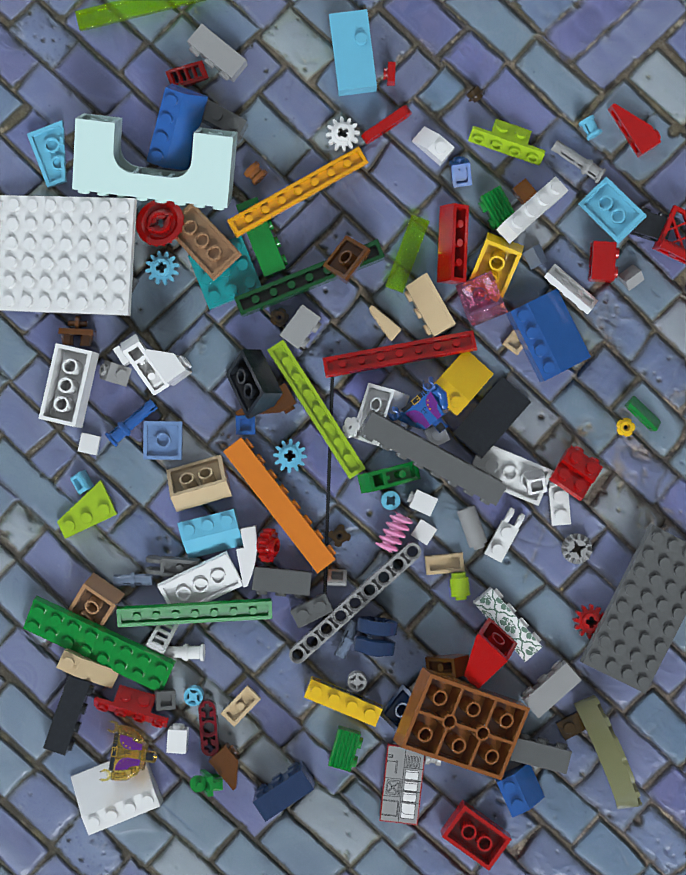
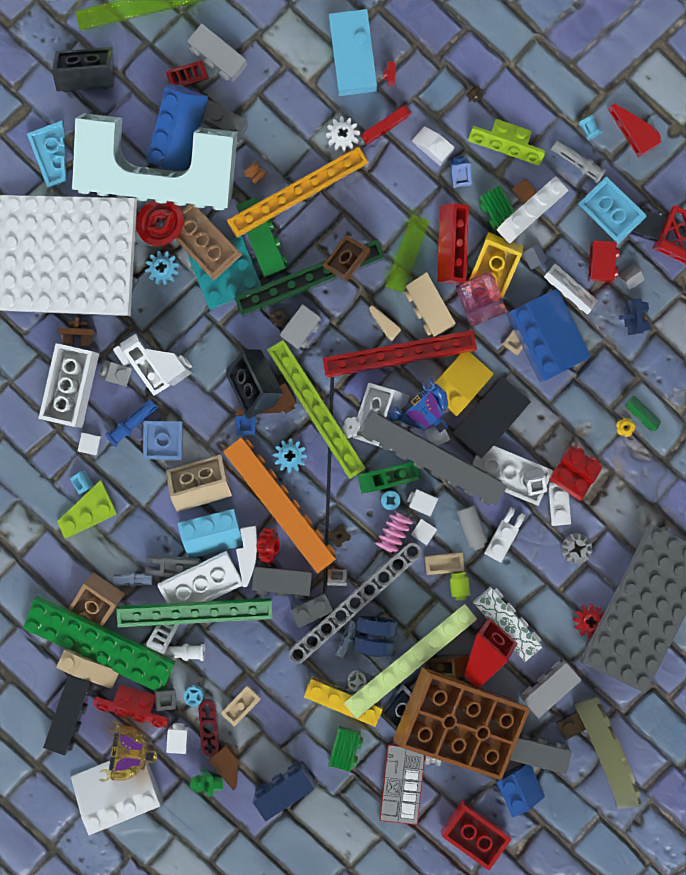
(84, 69): none -> black slope
(410, 661): none -> yellowish green brick
(633, 316): none -> dark blue hips

